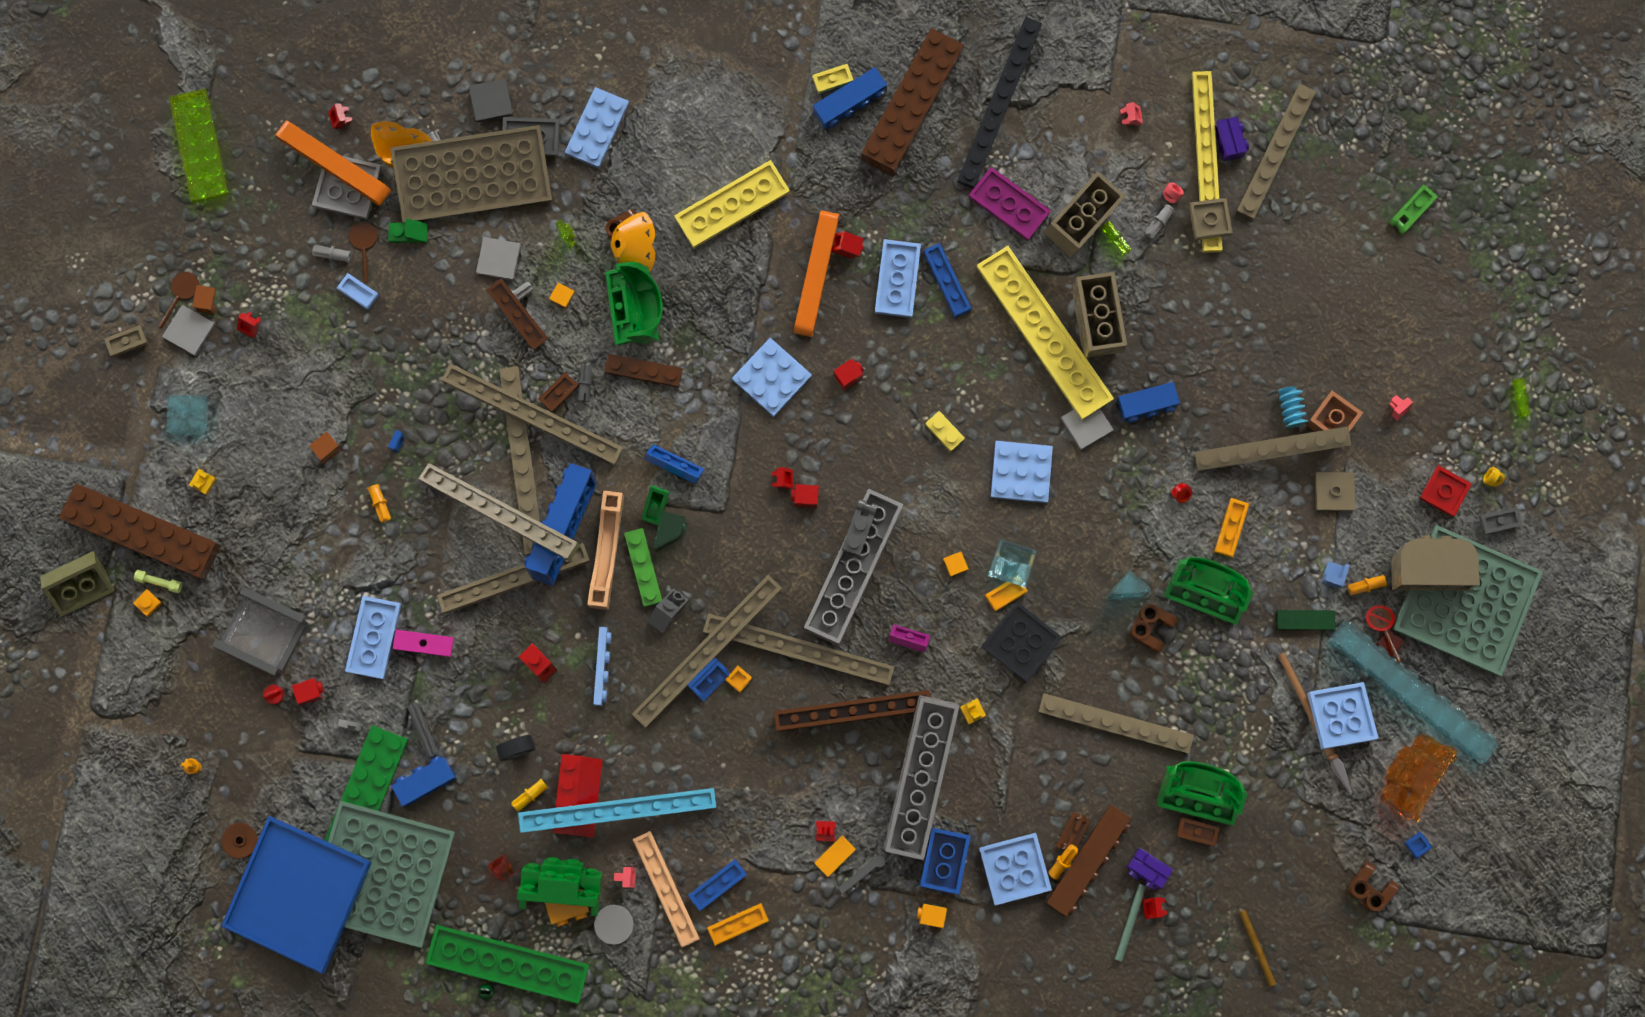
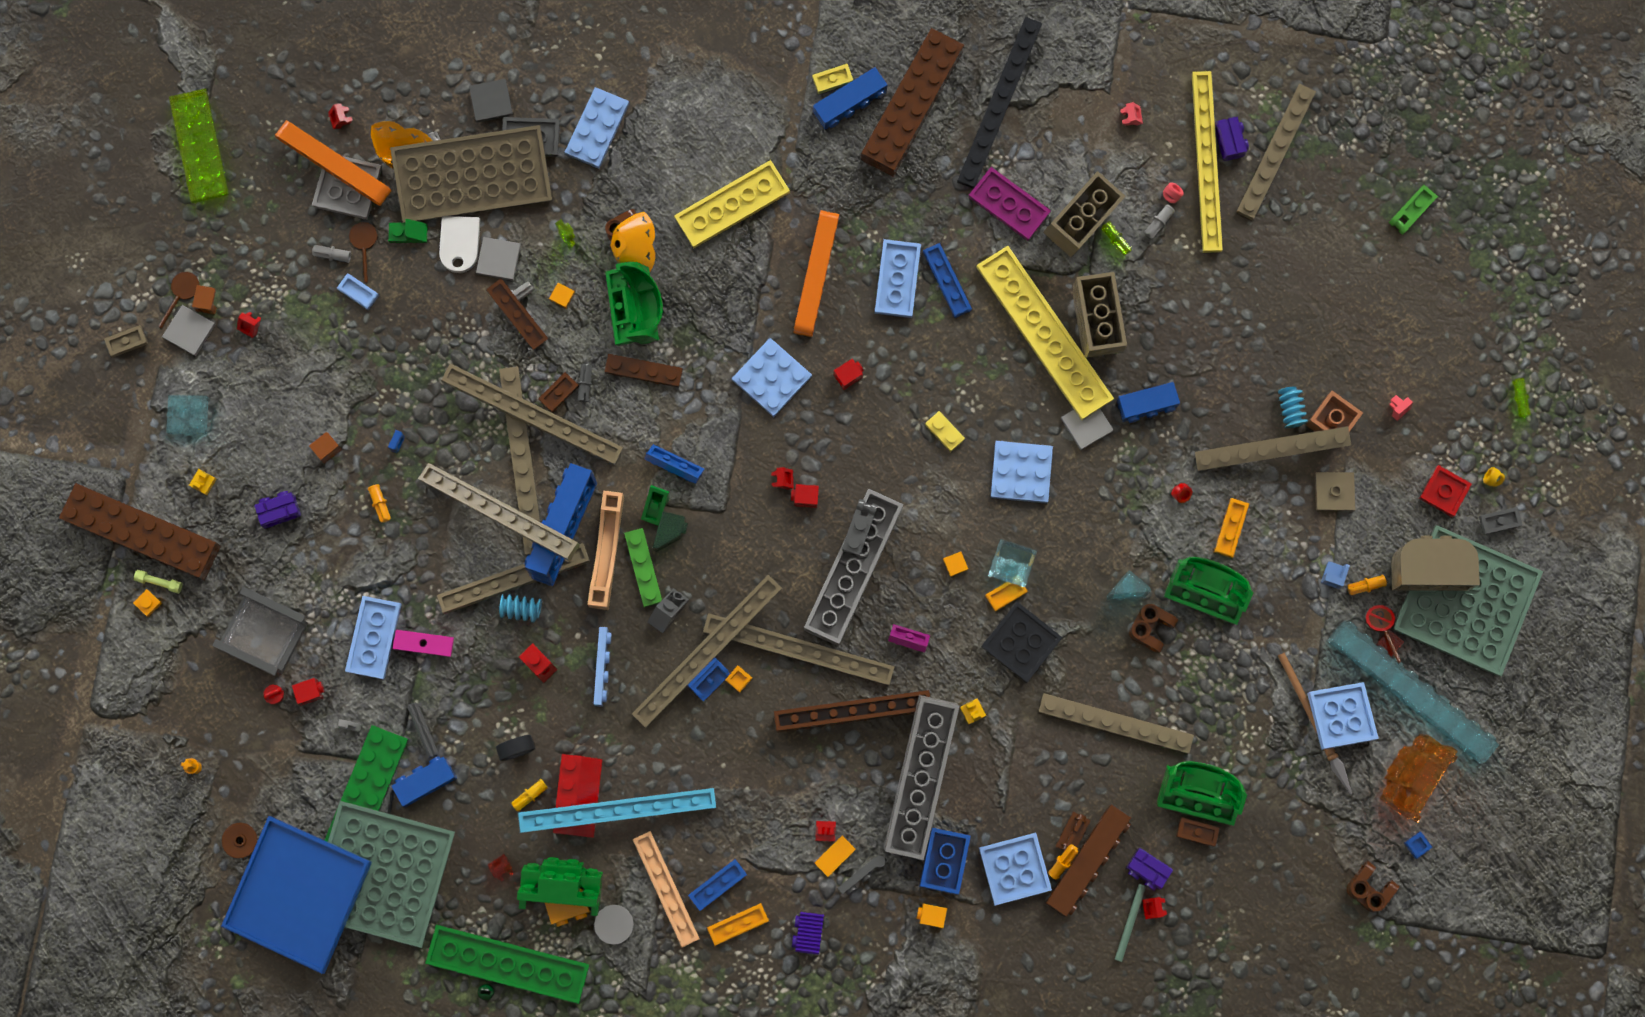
(76, 583): olive slope -> none
(277, 510): none -> dark purple brick
(459, 241): none -> white tile
(519, 608): none -> medium azure piece
(627, 877): coral tile -> none
(809, 933): none -> dark purple brick
(847, 245): red brick -> none
(1210, 219): dark tan tile -> none
(1257, 948): pearl gold bar -> none
(1305, 620): dark green tile -> none

